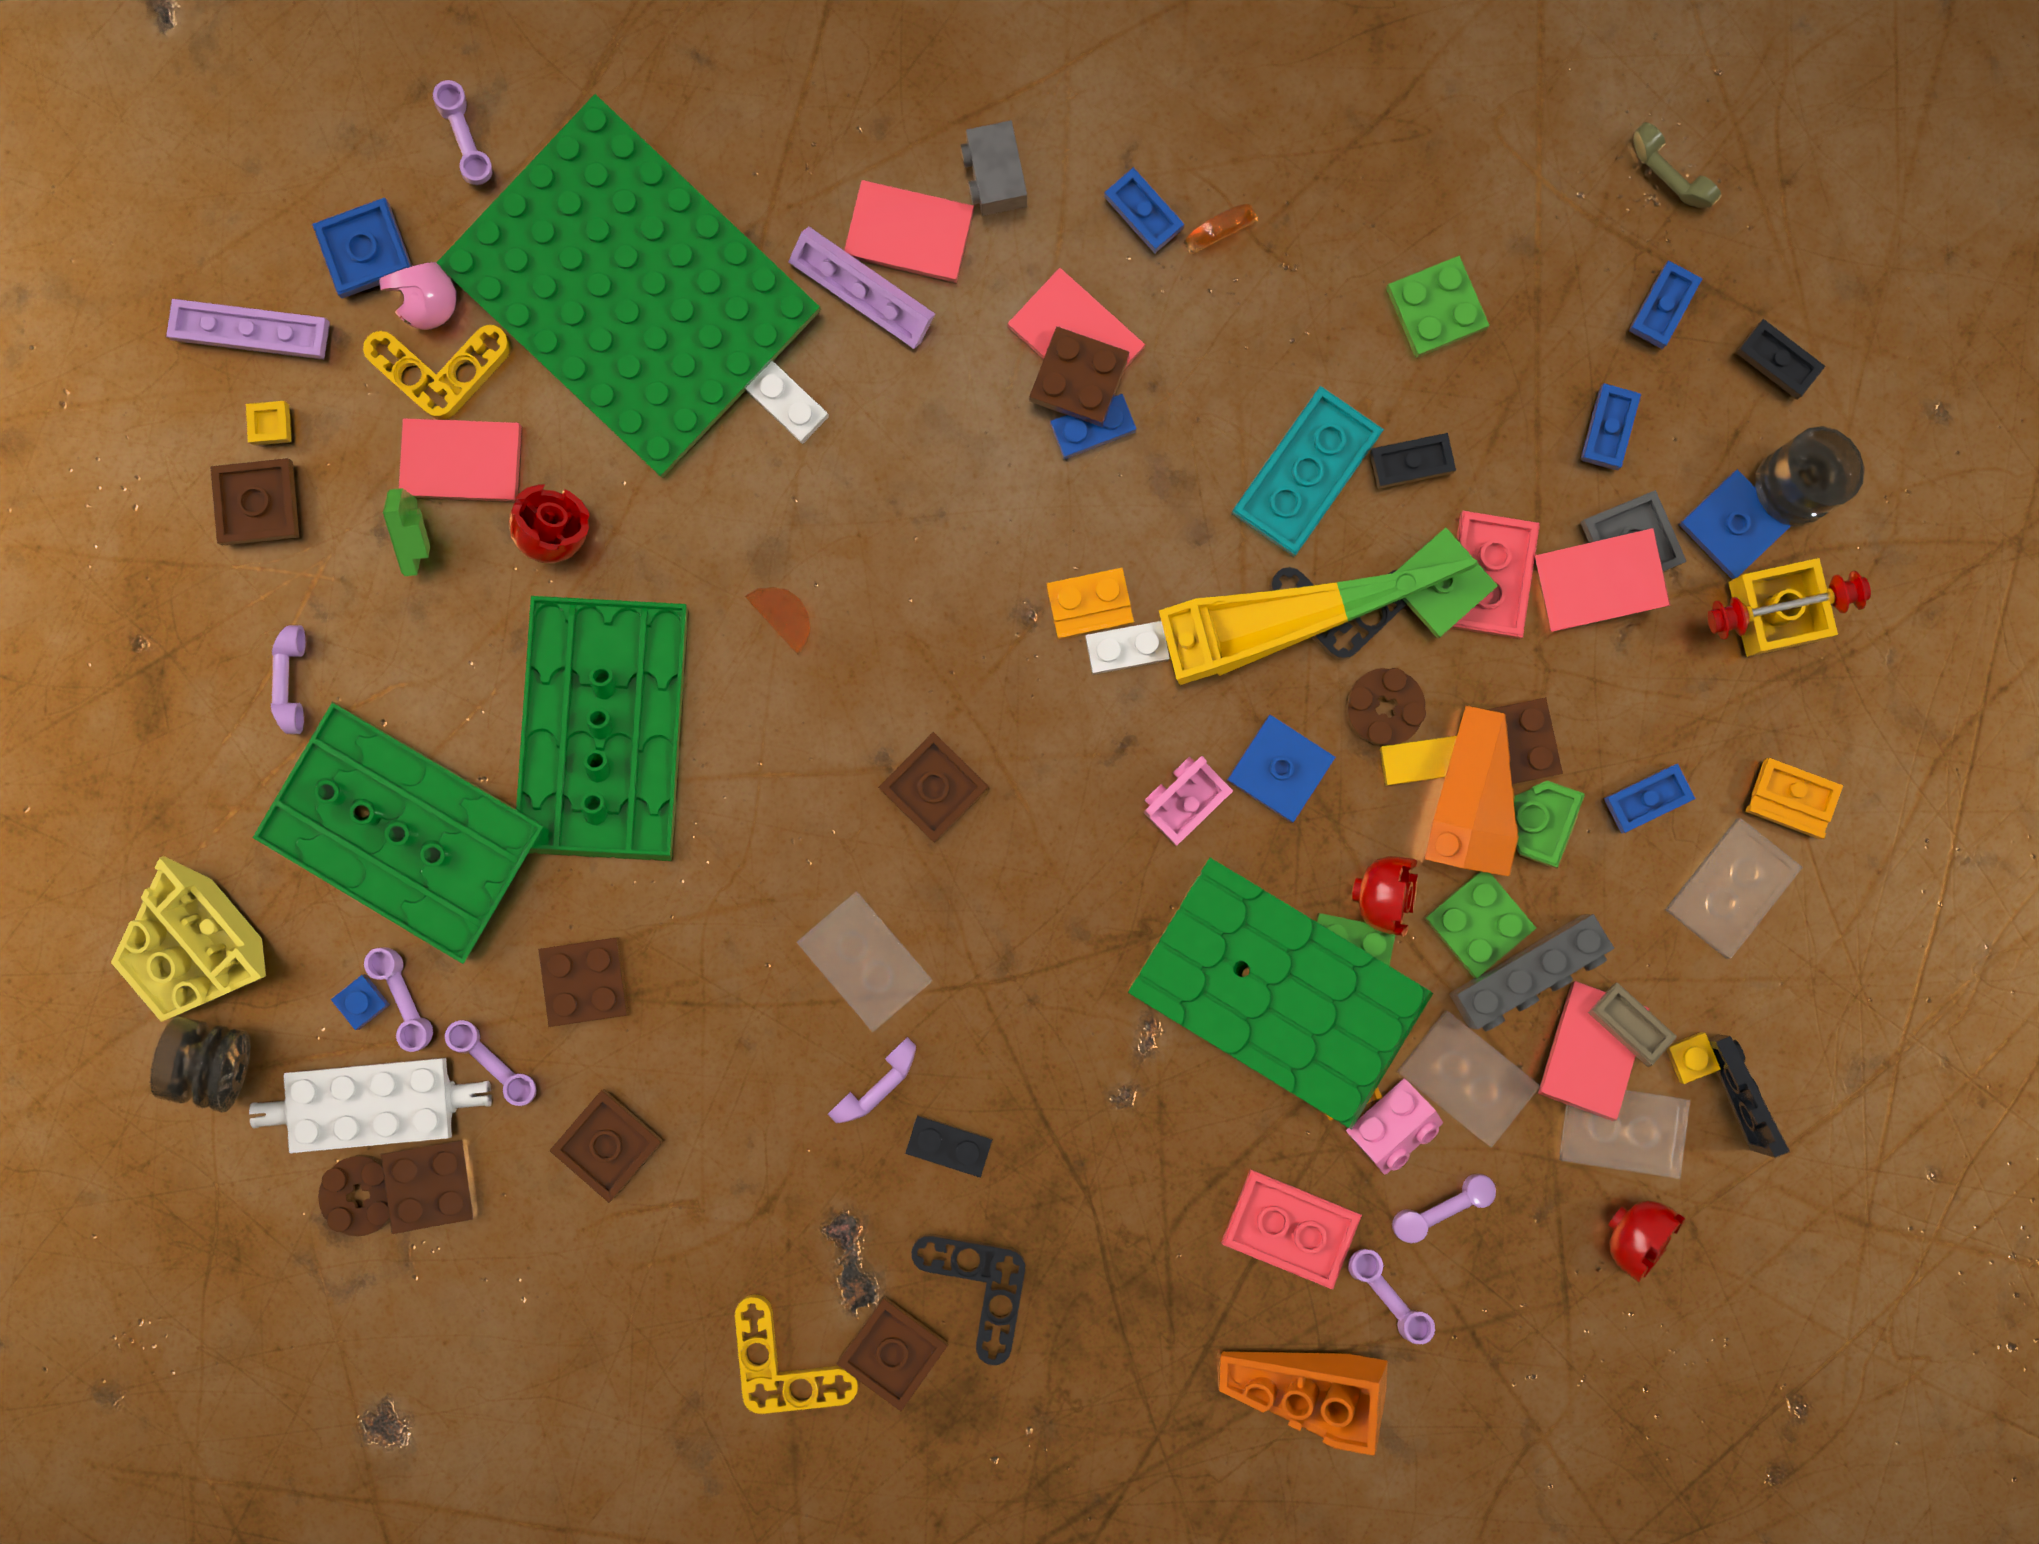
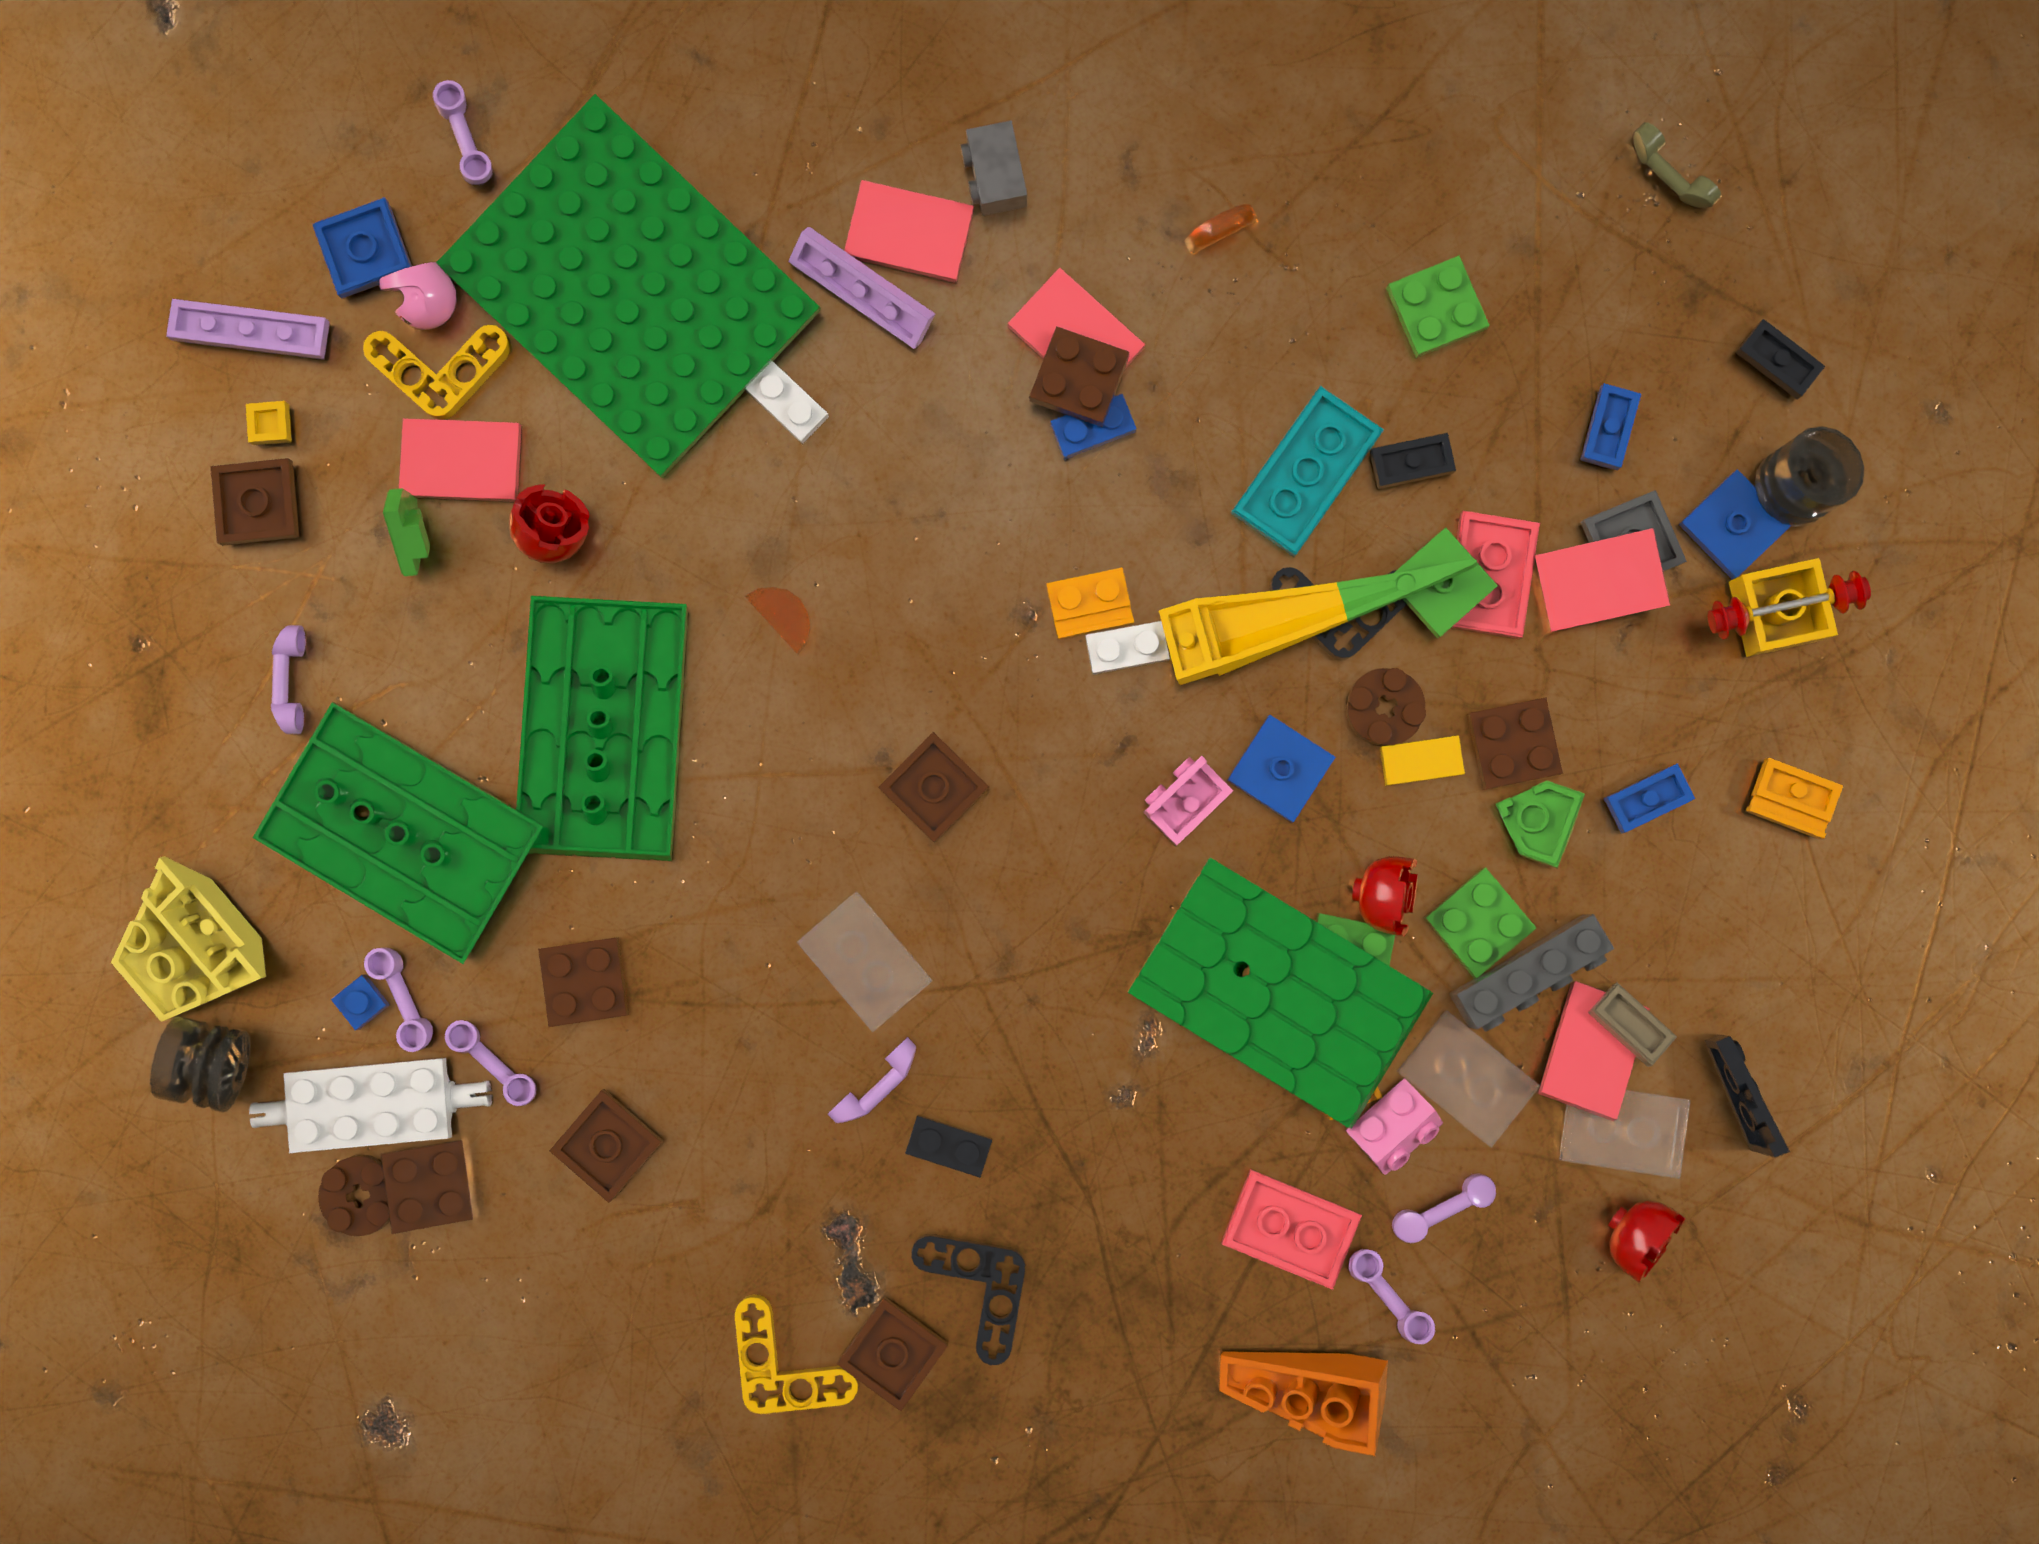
(1144, 210): blue plate -> none
(1476, 805): orange wedge -> none
(1665, 304): blue plate -> none
(1692, 1058): yellow plate -> none
(1733, 888): clear tile -> none

